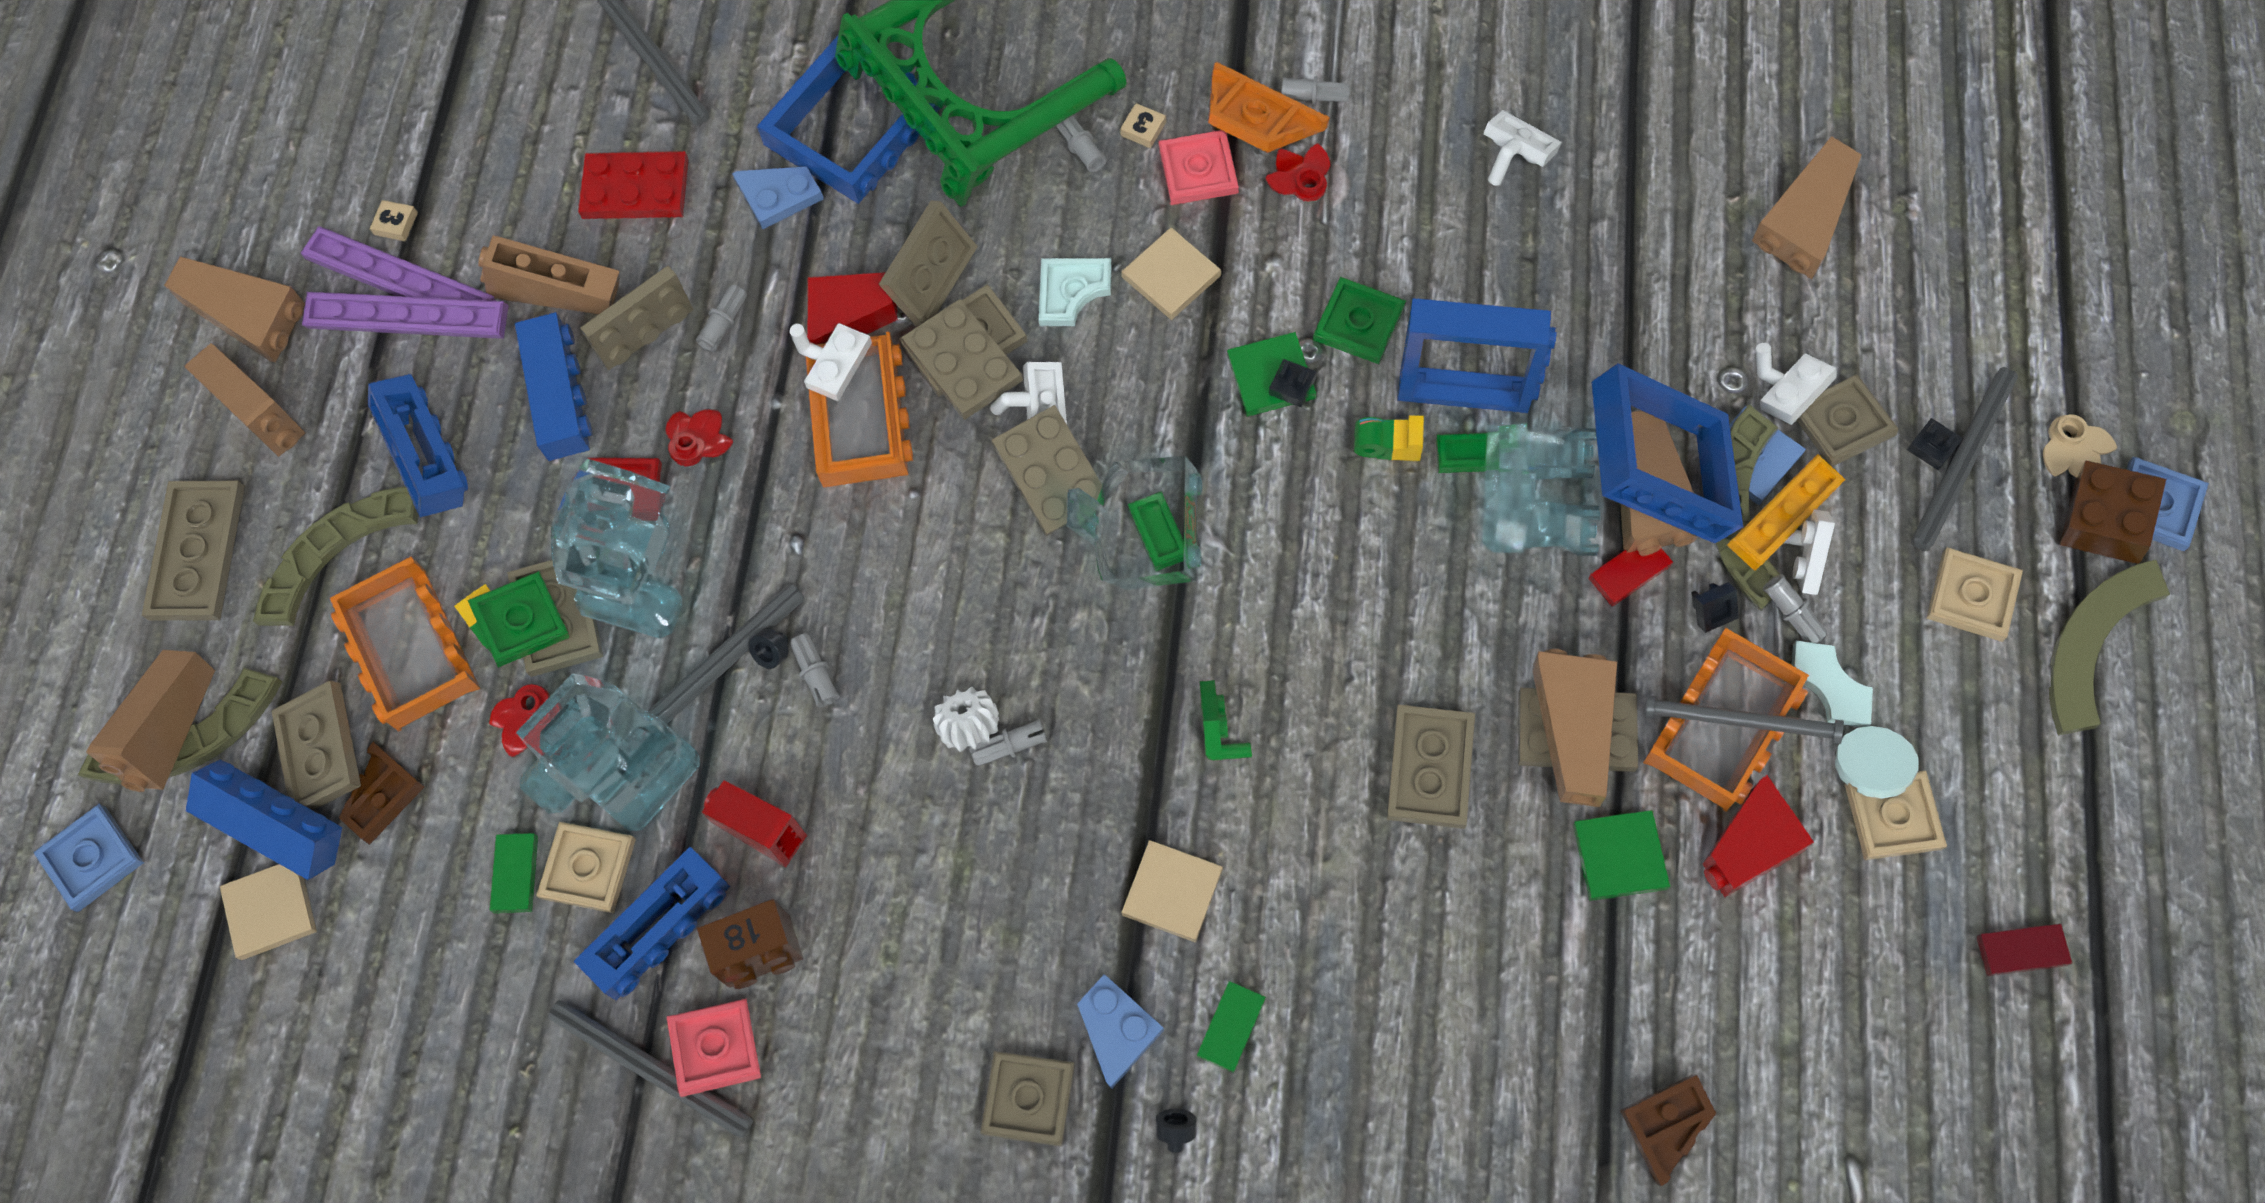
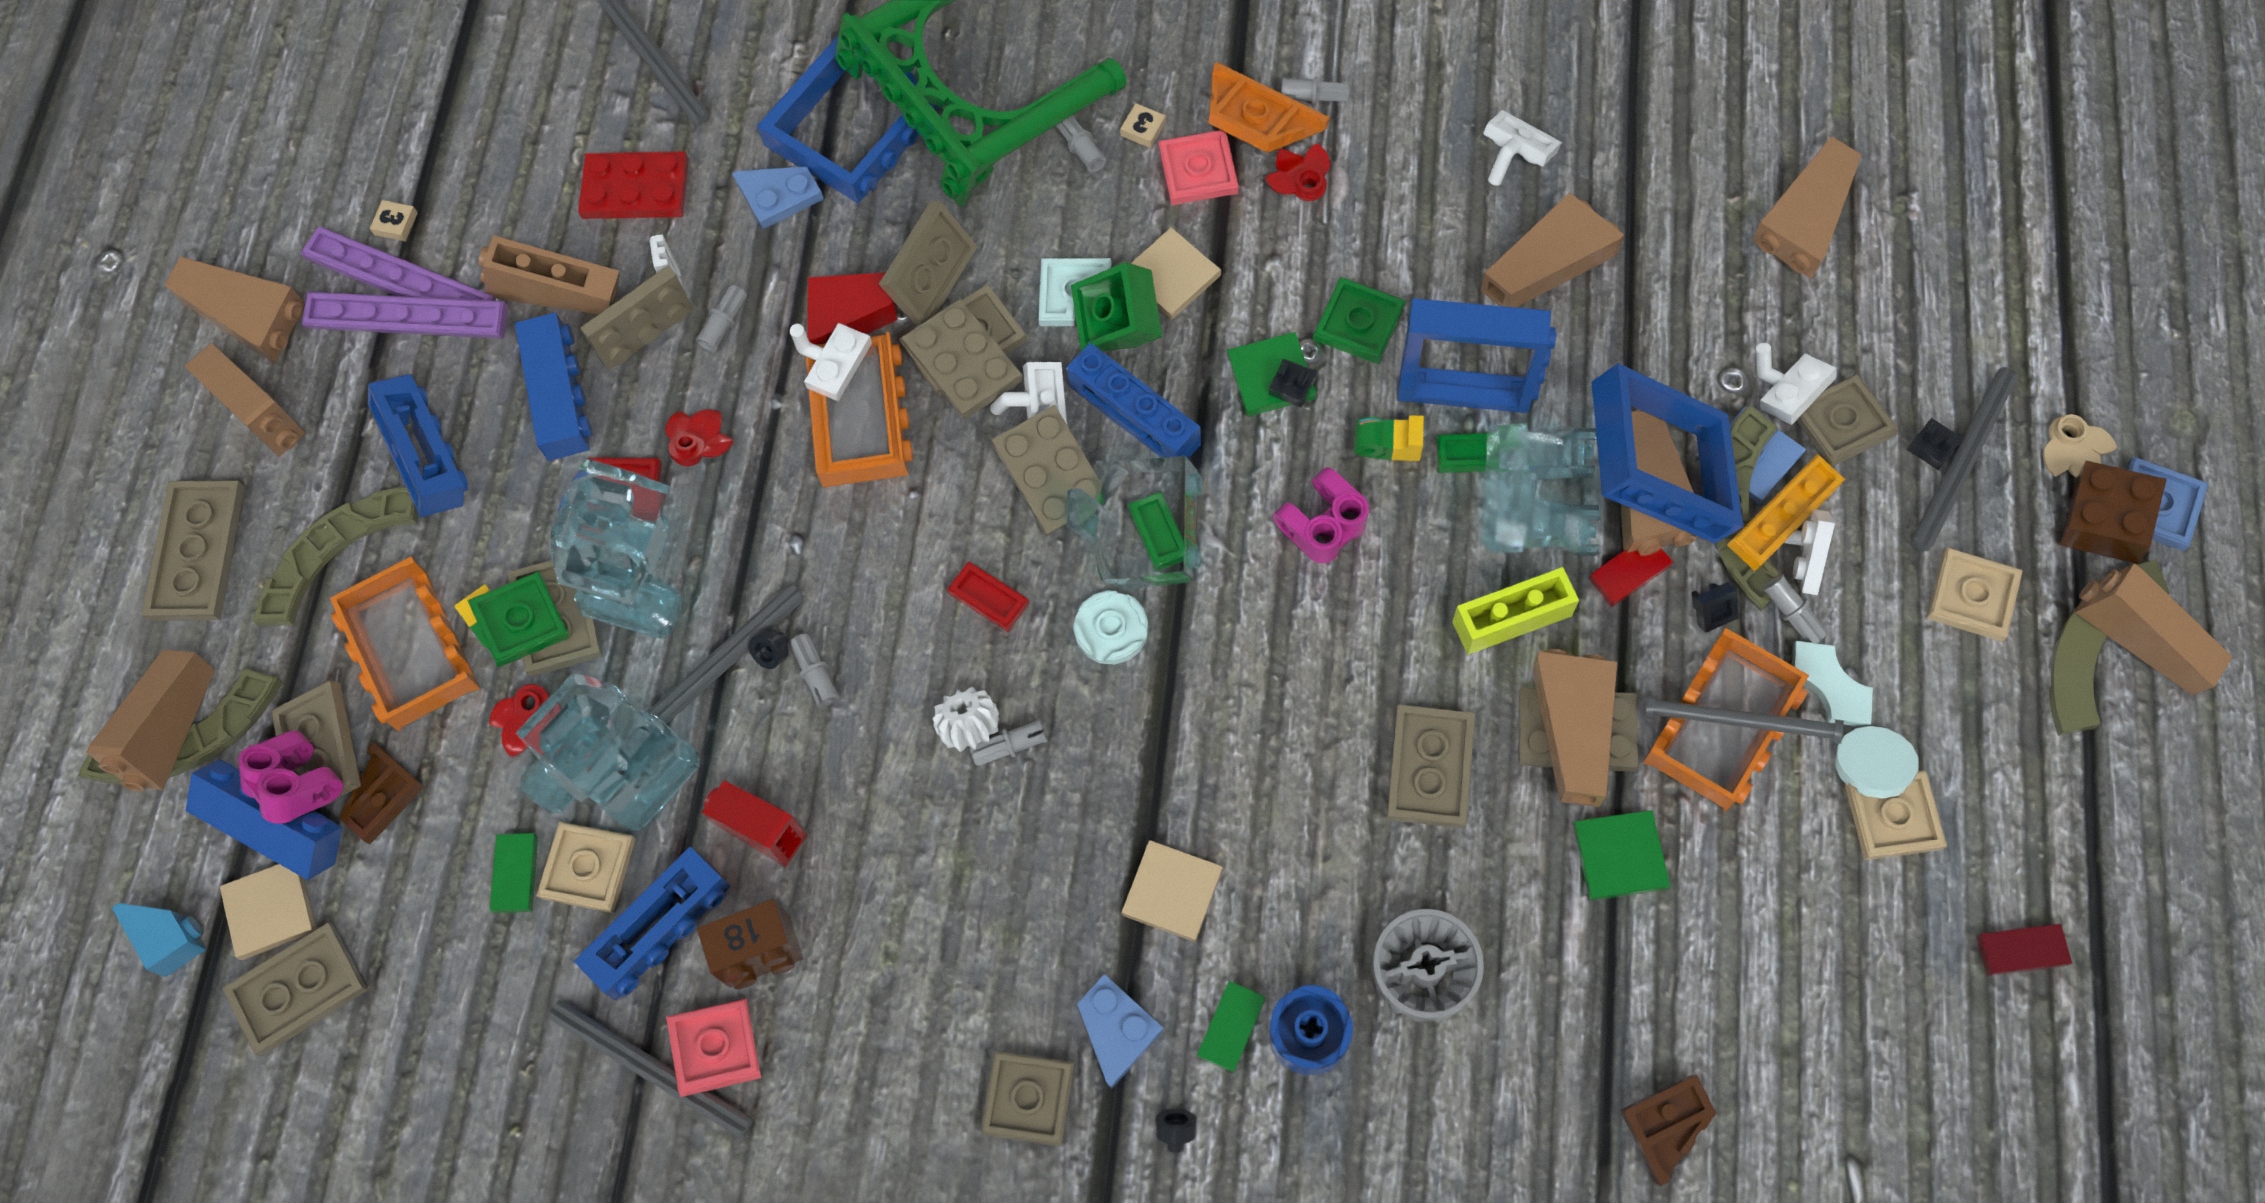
(88, 857): medium blue plate -> none
(160, 936): none -> dark azure slope
(278, 790): none -> dark pink piece
(294, 989): none -> dark tan plate
(663, 256): none -> white tile
(988, 596): none -> red tile
(1111, 627): none -> light aqua tile
(1117, 308): none -> green slope
(1132, 404): none -> blue brick
(1216, 727): green plate -> none
(1303, 530): none -> dark pink piece
(1331, 1018): none -> blue brick
(1461, 955): none -> light grey gear
(1515, 610): none -> neon yellow brick
(1551, 253): none -> medium nougat slope
(1755, 840): red slope -> none
(2154, 628): none -> medium nougat slope

